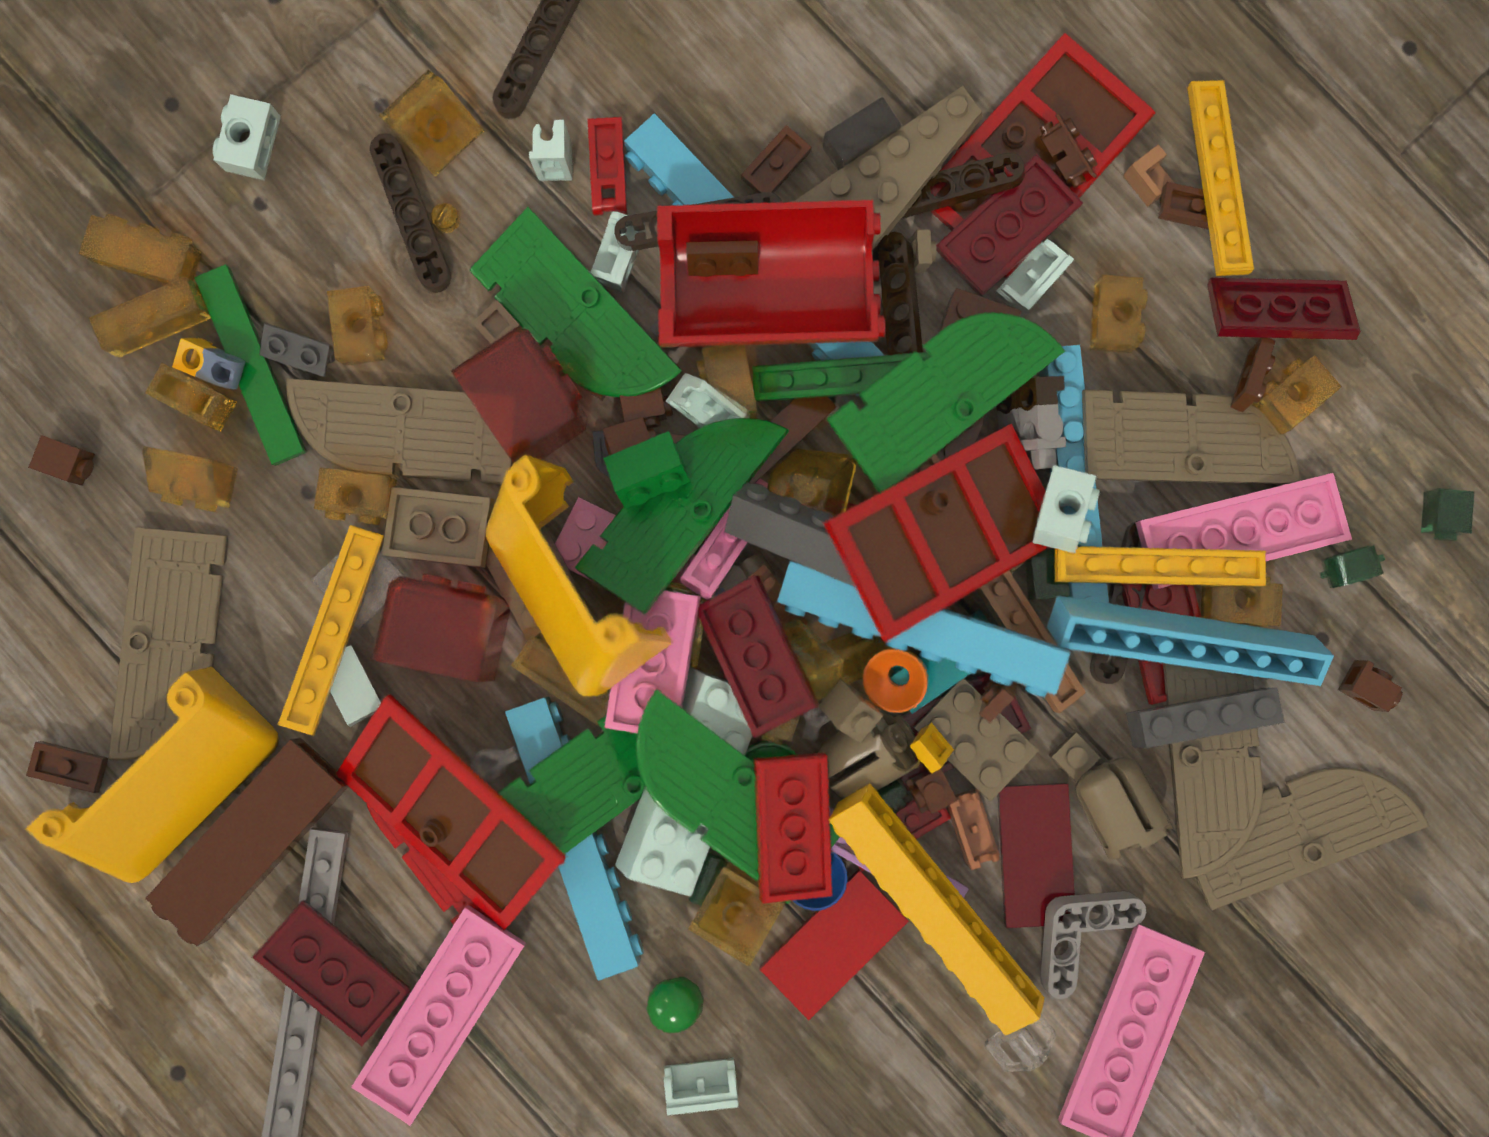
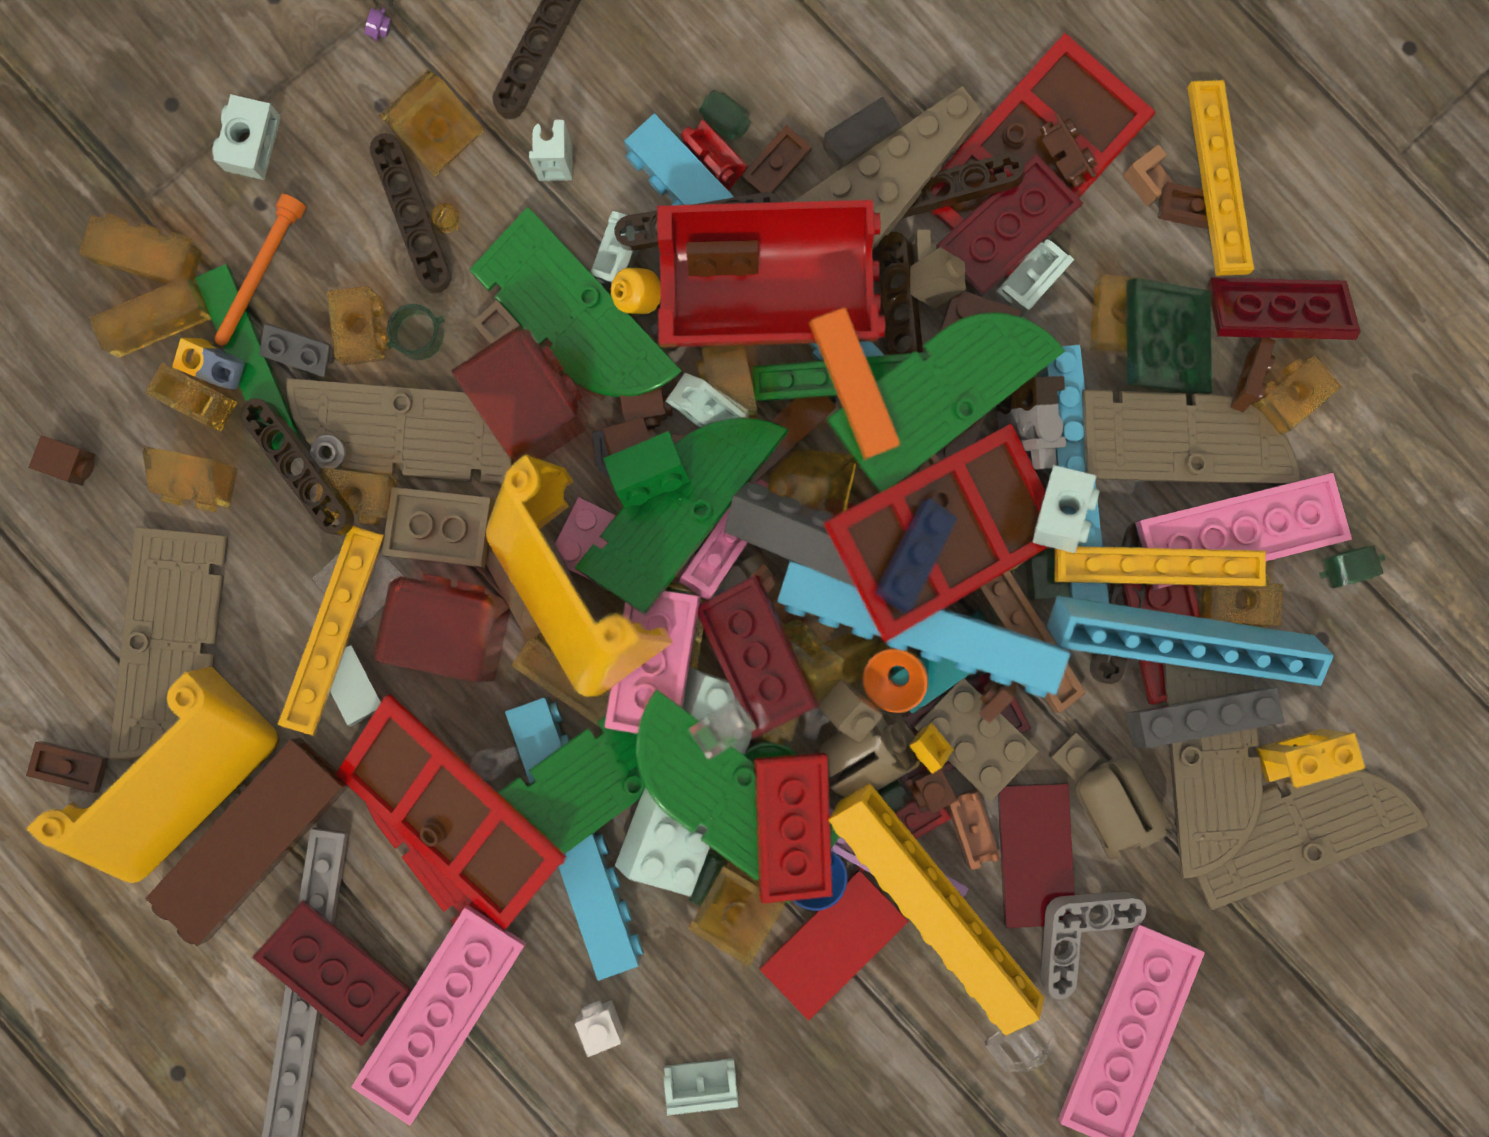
(288, 212): none -> orange piece
(311, 471): none -> dark brown beam
(337, 447): none -> light grey plate
(377, 24): none -> medium lavender plate
(402, 314): none -> clear green piece
(599, 1027): none -> white brick
(607, 164): red plate -> none
(636, 291): none -> yellow head
(674, 1005): green hair -> none
(714, 153): none -> red hinge
(722, 728): none -> clear brick
(725, 115): none -> clear green brick
(854, 383): none -> orange tile
(916, 555): none -> dark blue plate
(937, 278): none -> dark tan brick
(1168, 337): none -> clear green plate
(1313, 759): none -> yellow panel
(1371, 686): reddish brown brick -> none
(1447, 513): clear green brick -> none

